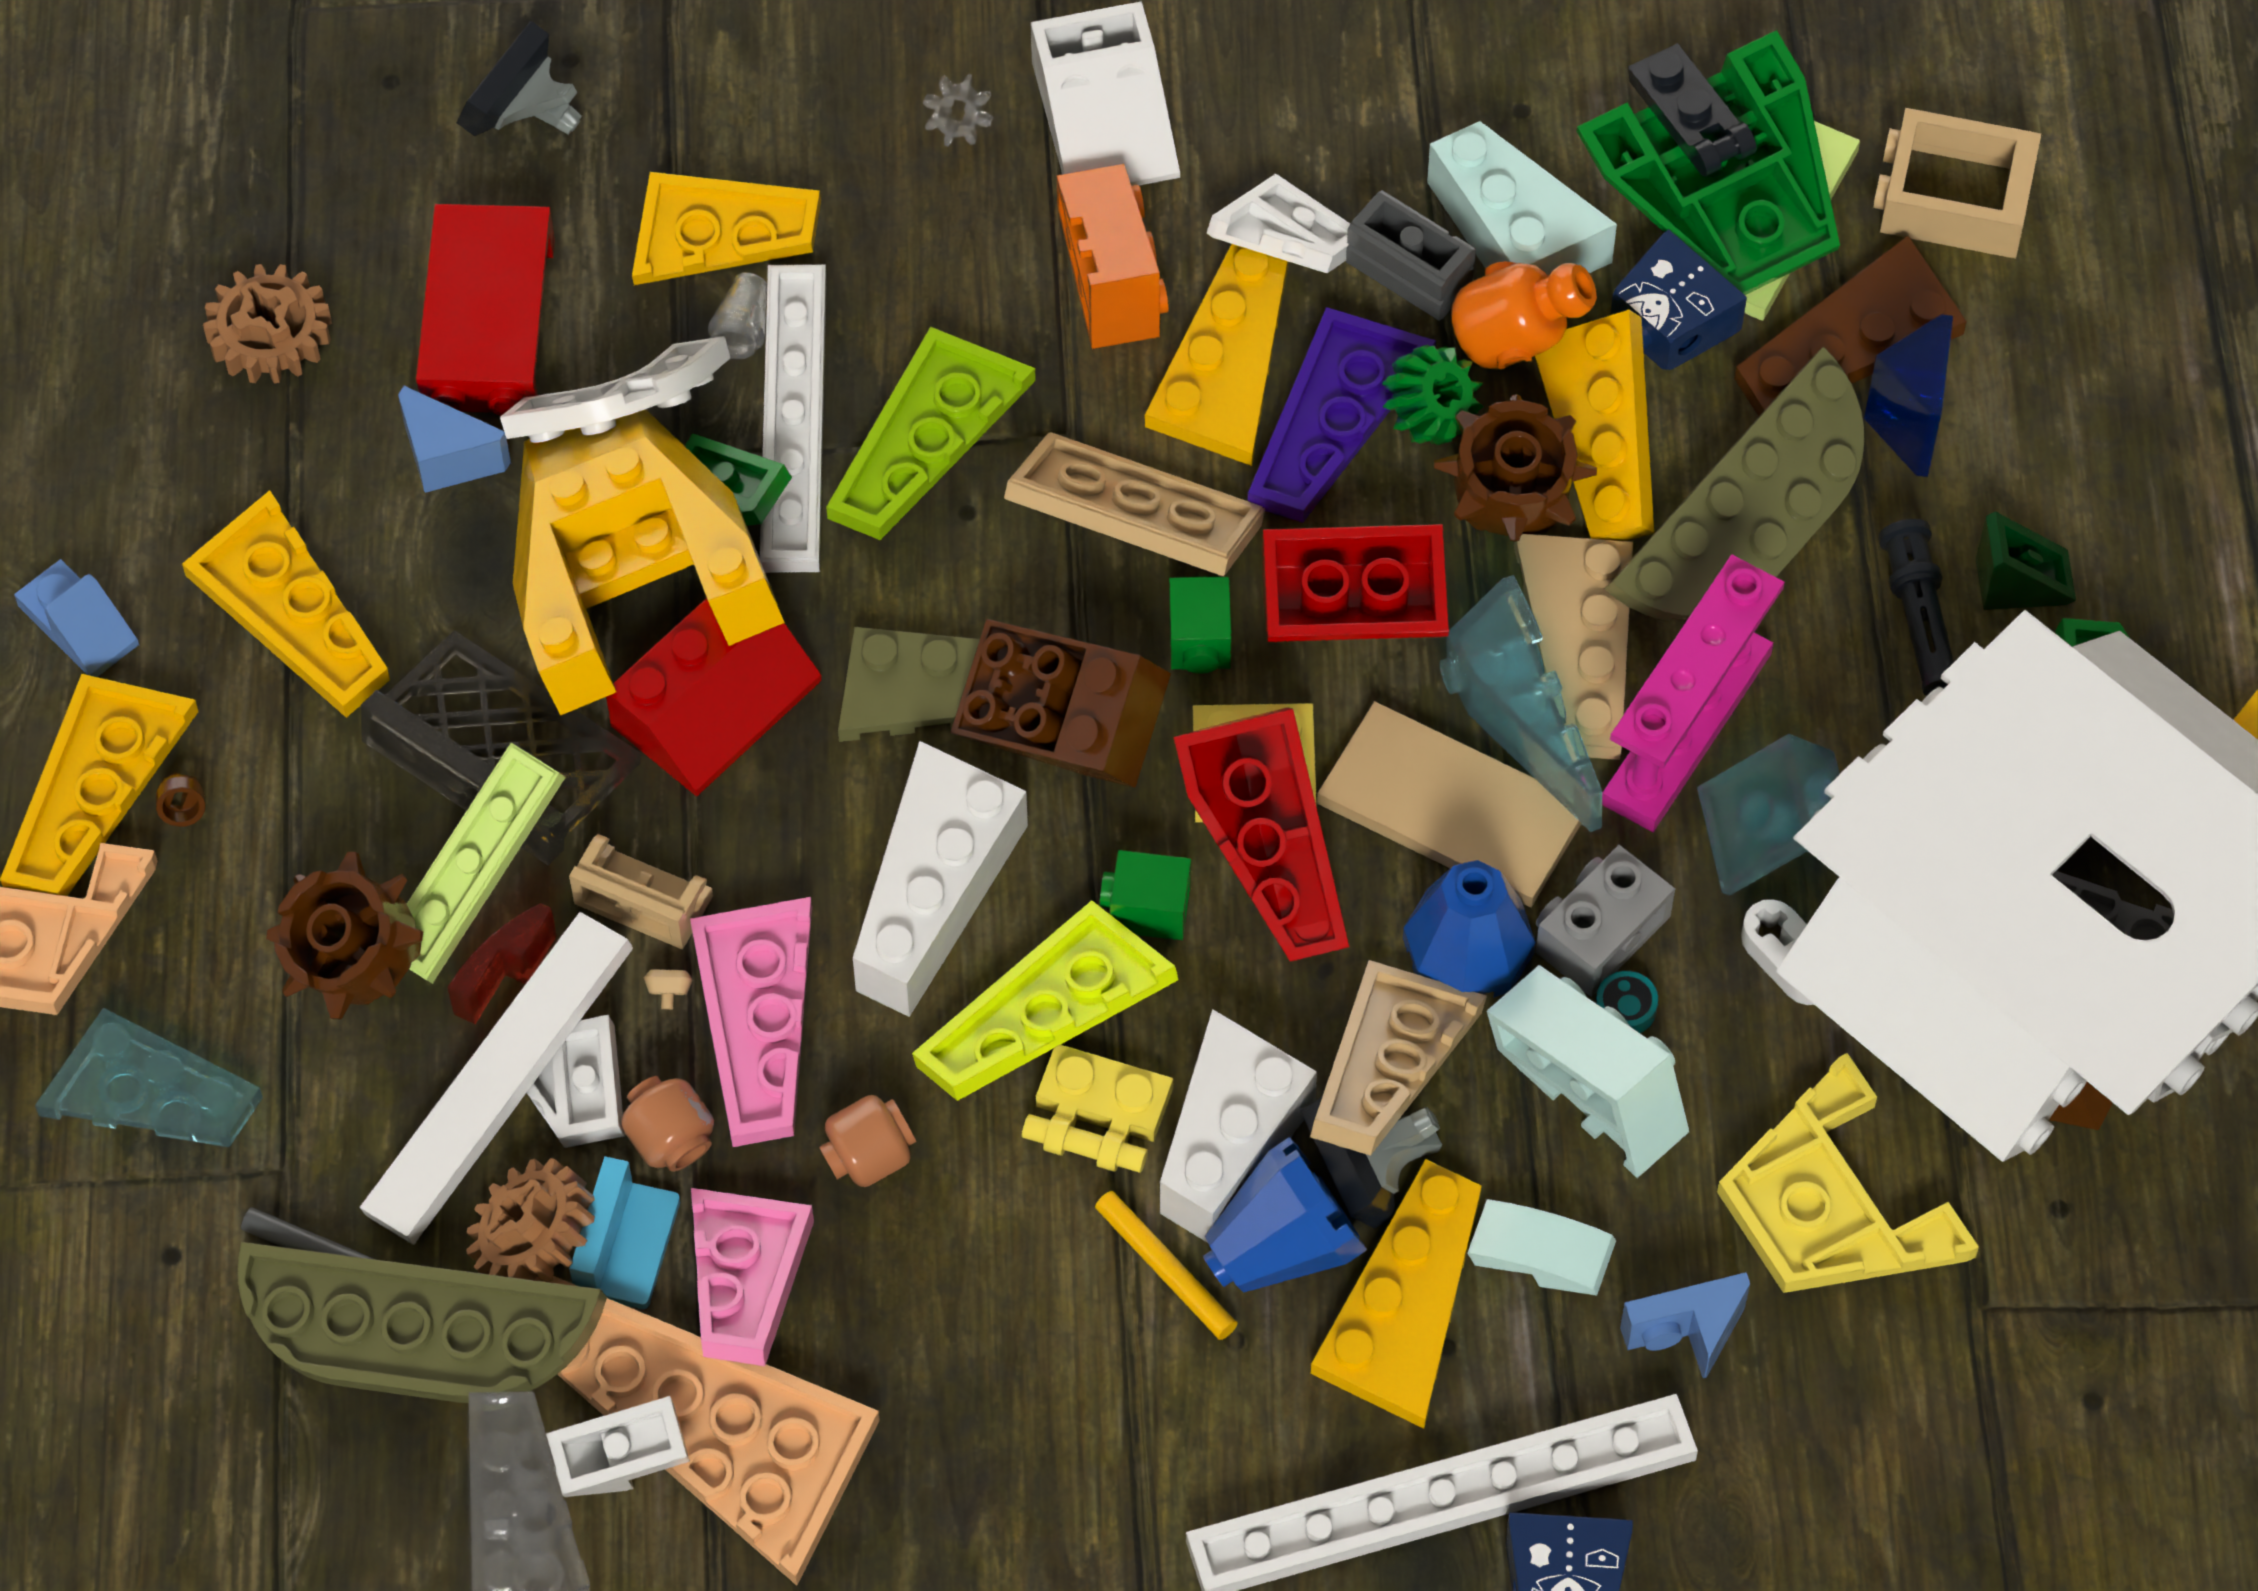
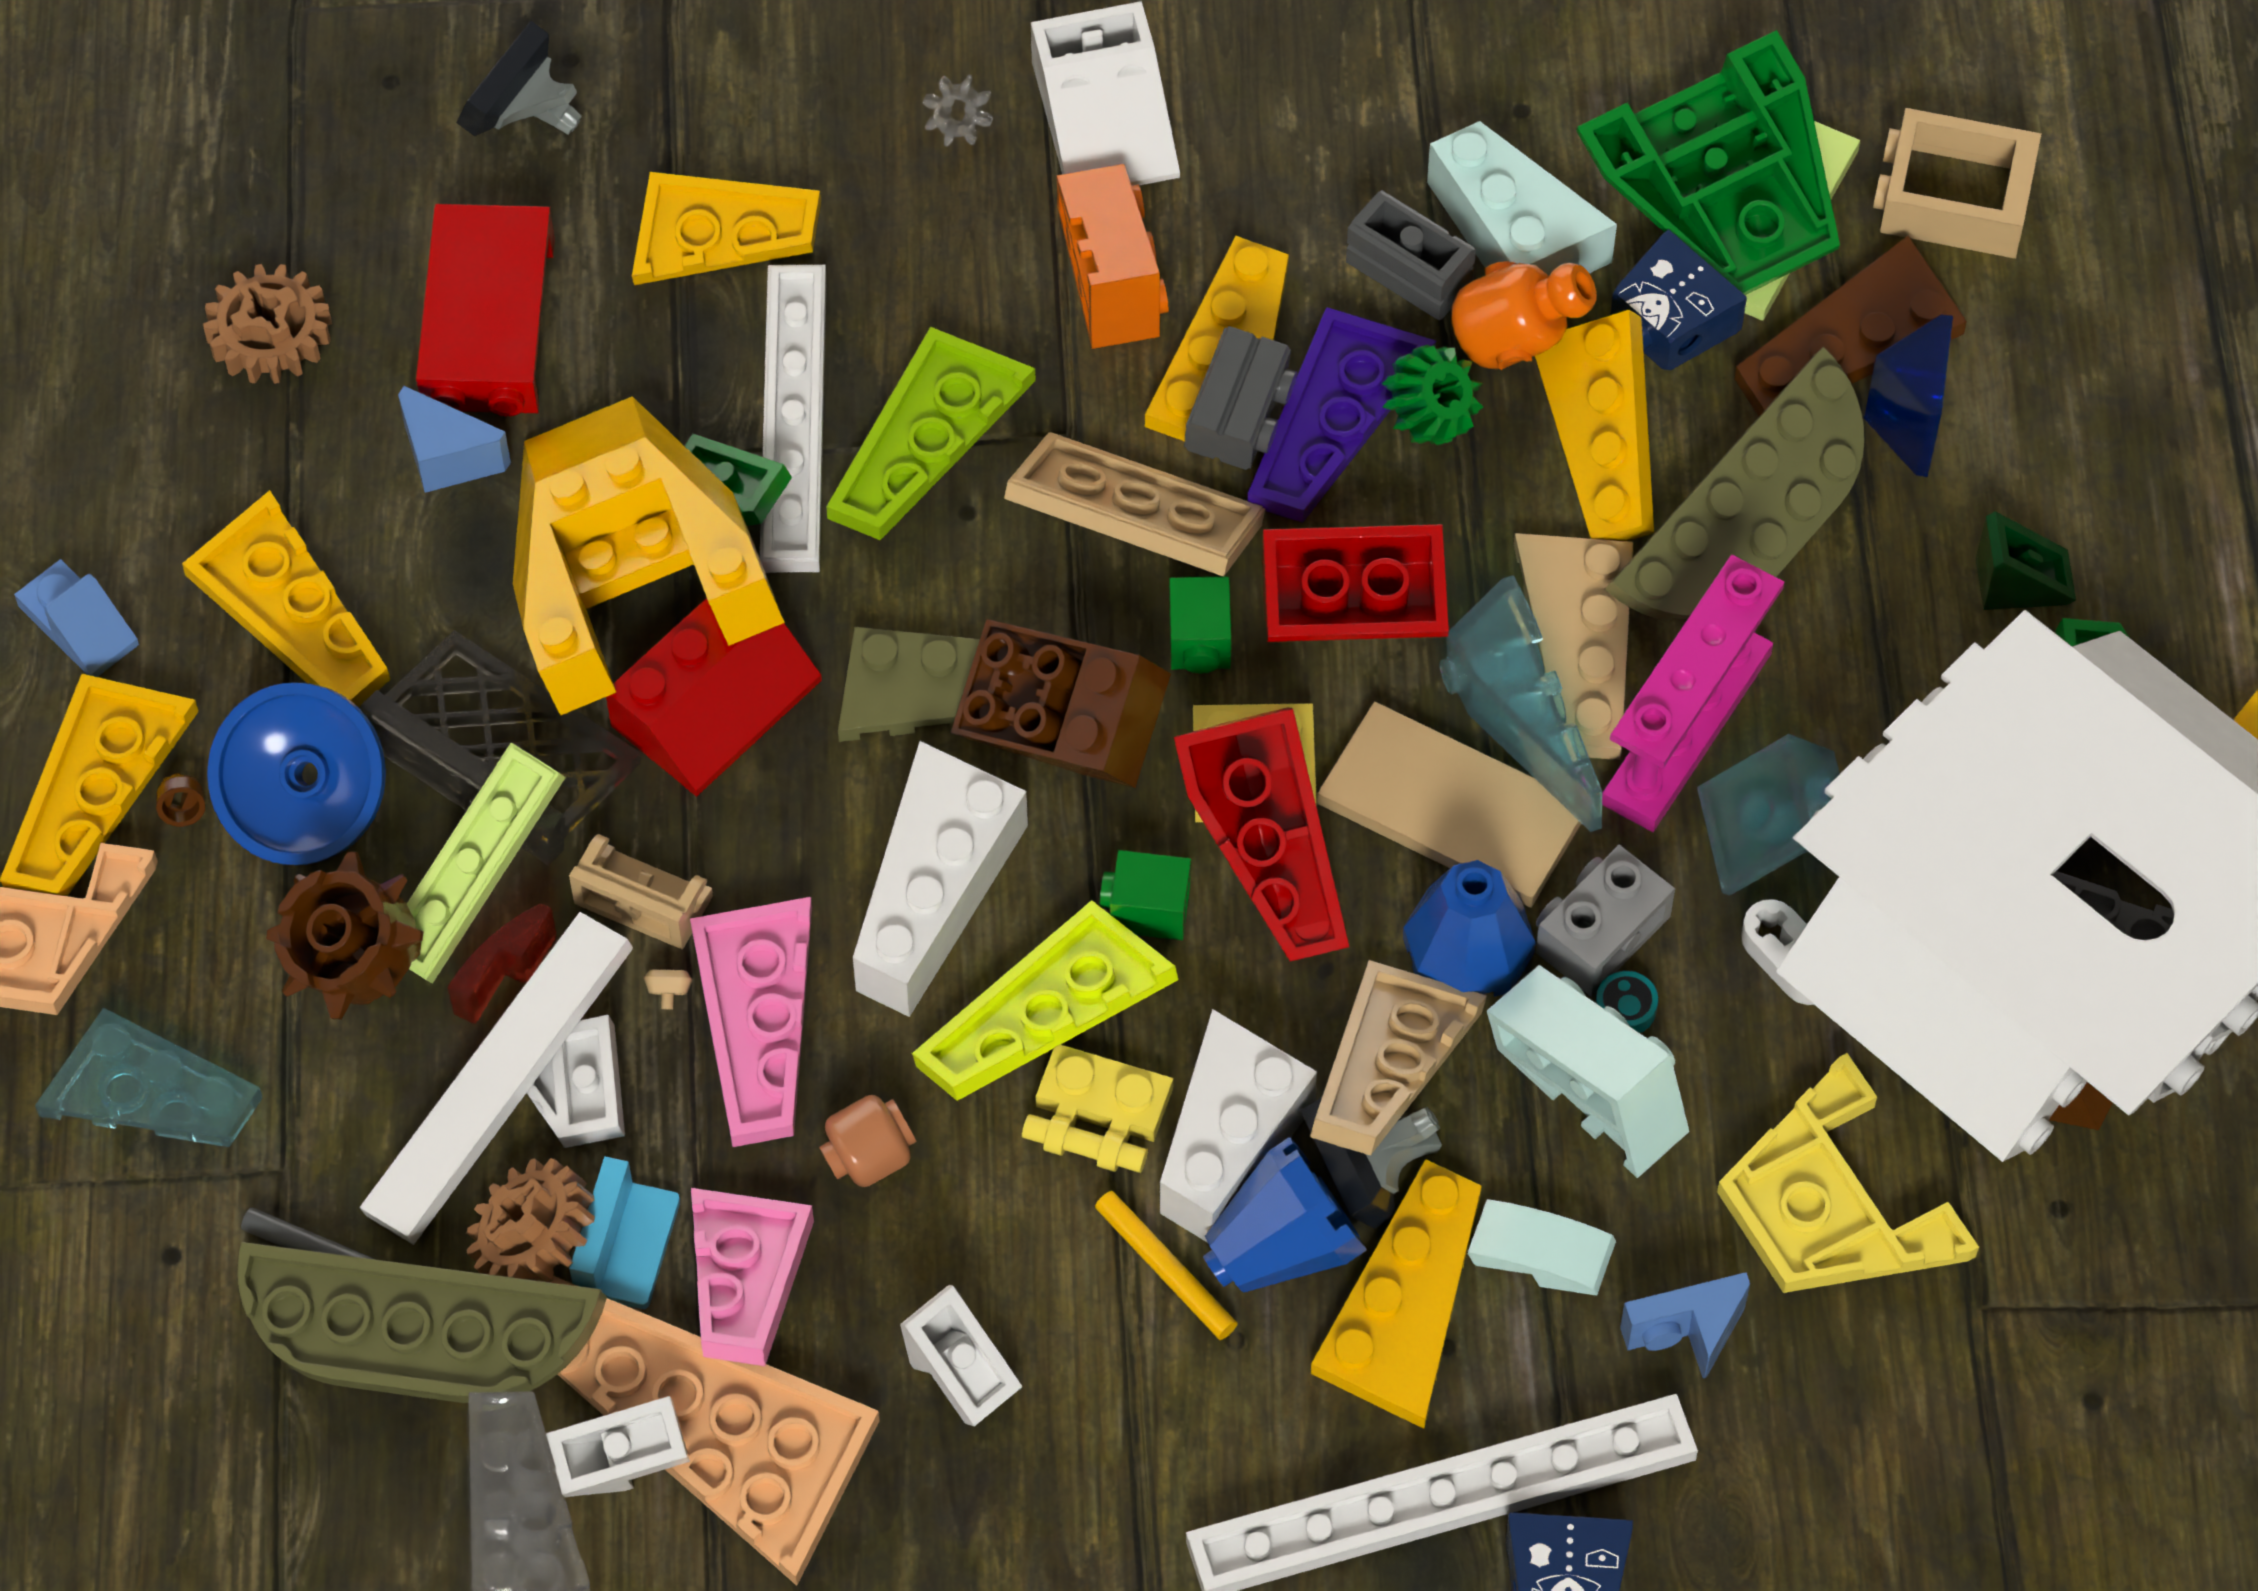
(259, 770): none -> blue dish
(595, 408): white plate -> none
(667, 1123): nougat head -> none
(742, 316): clear cone -> none
(959, 1356): none -> white slope
(1239, 397): none -> dark grey brick
(1283, 224): white wing -> none
(1515, 469): reddish brown brick -> none
(1691, 110): black plate -> none
(1917, 586): black pin -> none

